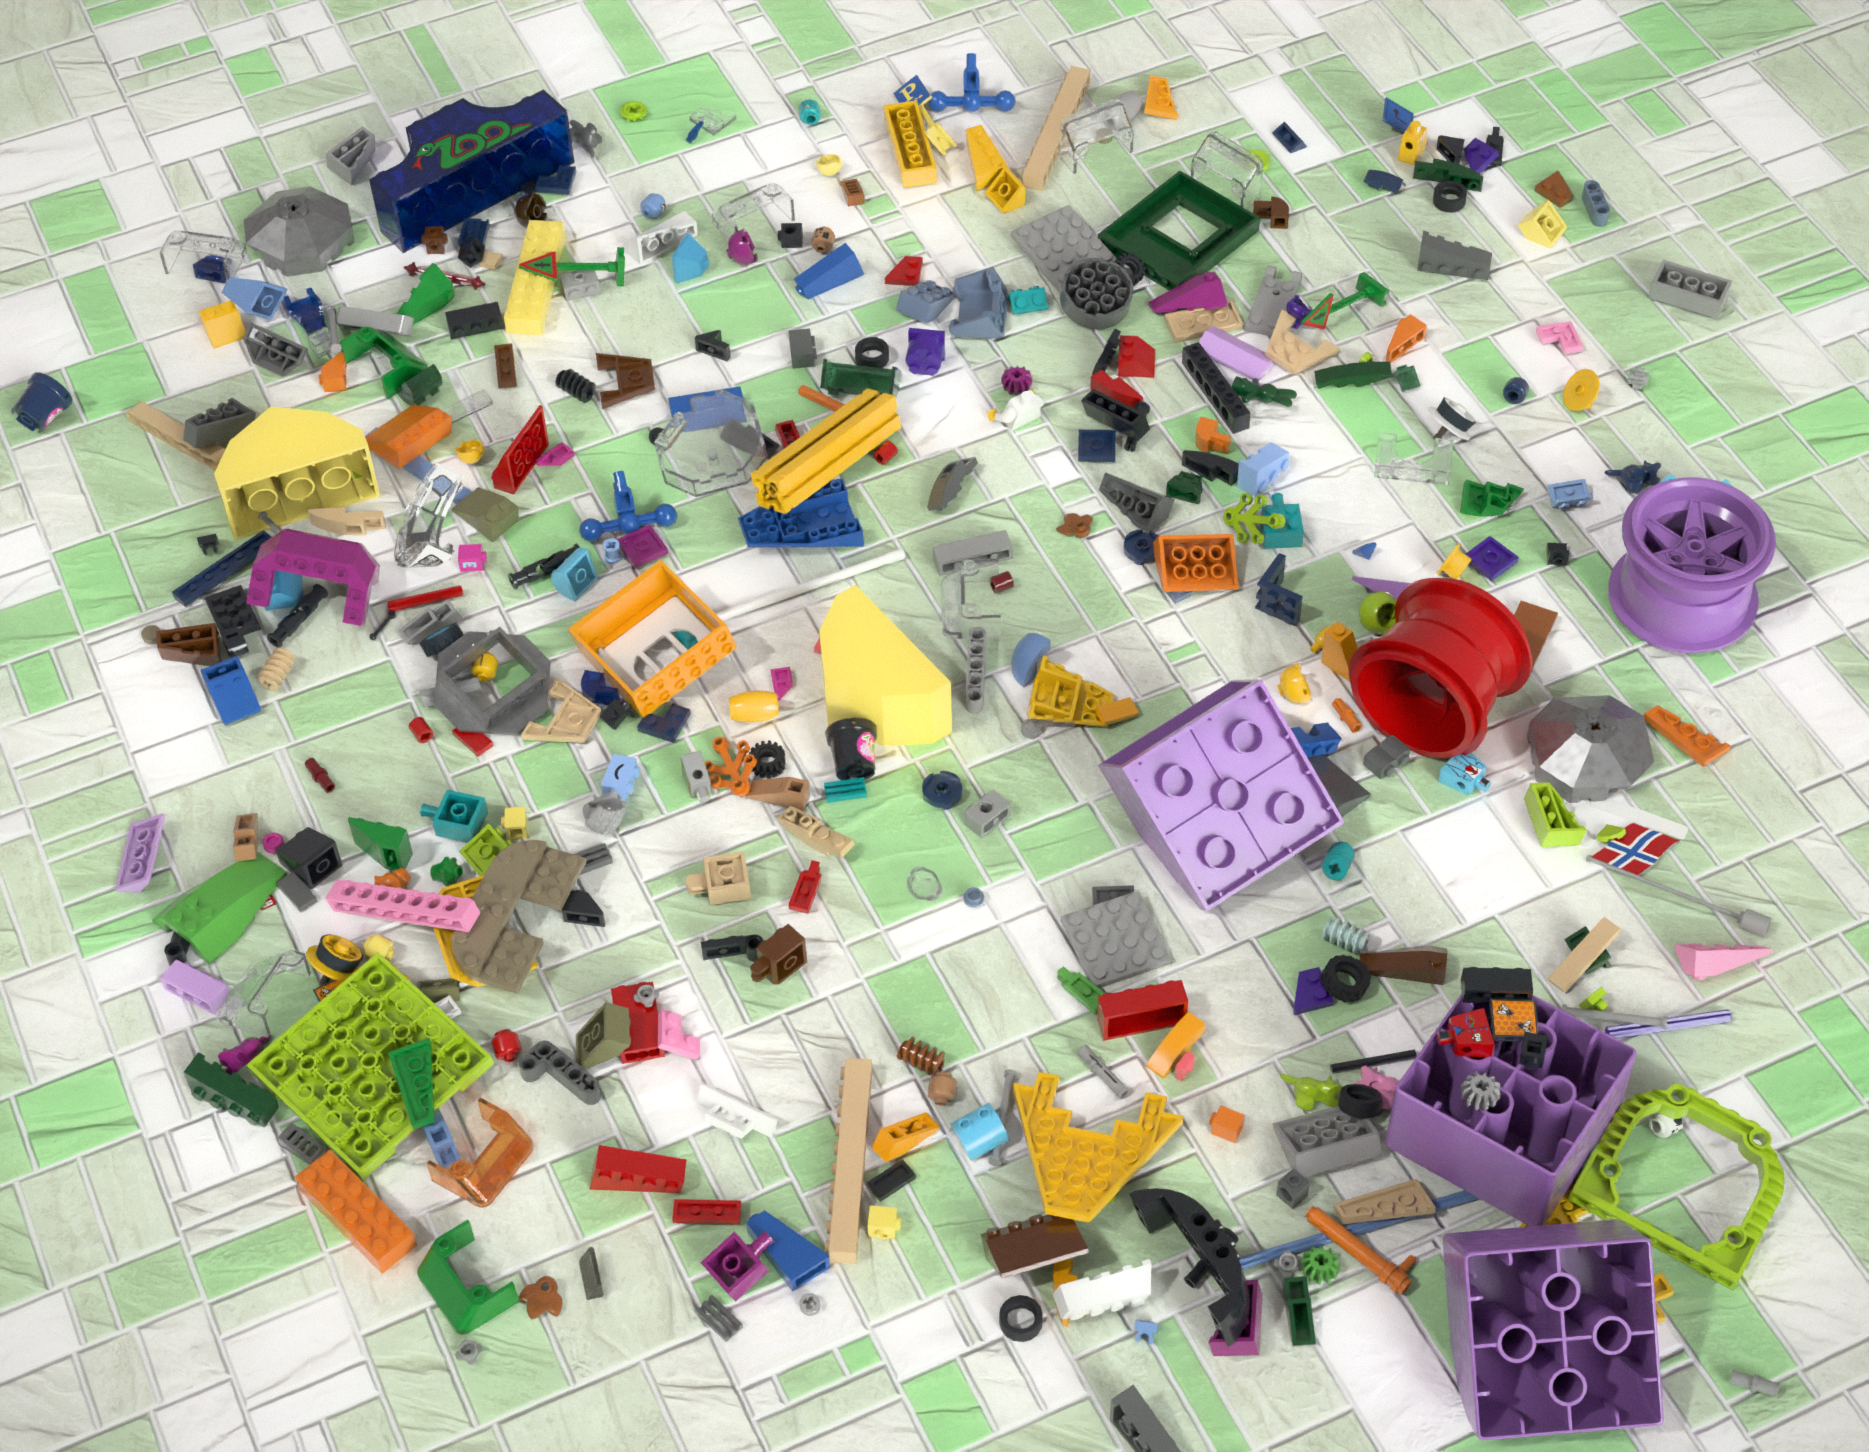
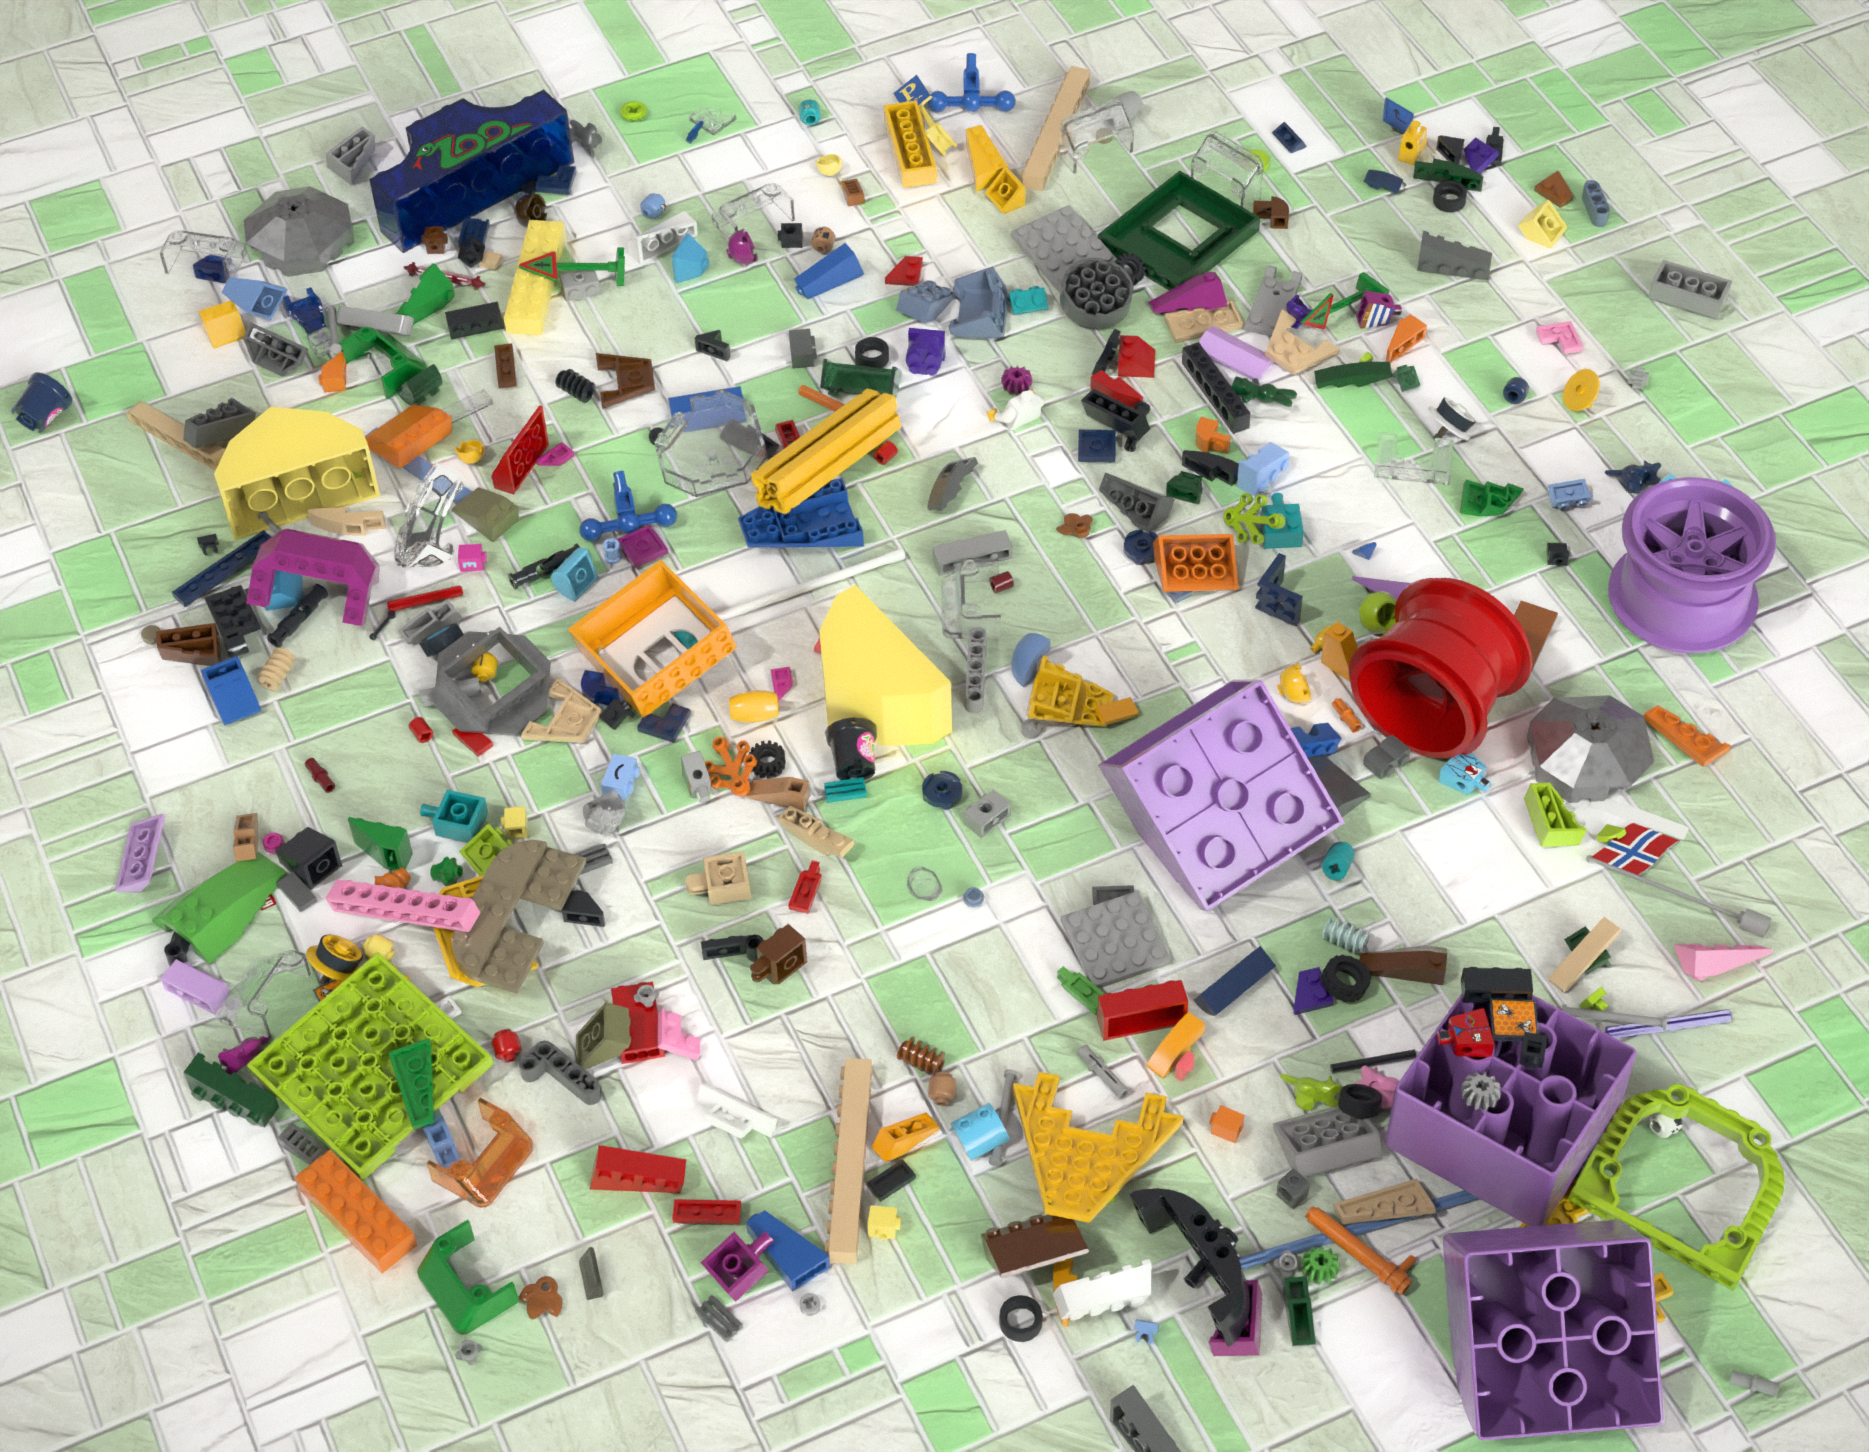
(440, 988): olive slope -> none
(1159, 99): light orange wing -> none
(1235, 982): none -> dark blue brick
(1376, 310): none -> torso
(1455, 563): yellow piece -> none
(1491, 558): dark purple plate -> none

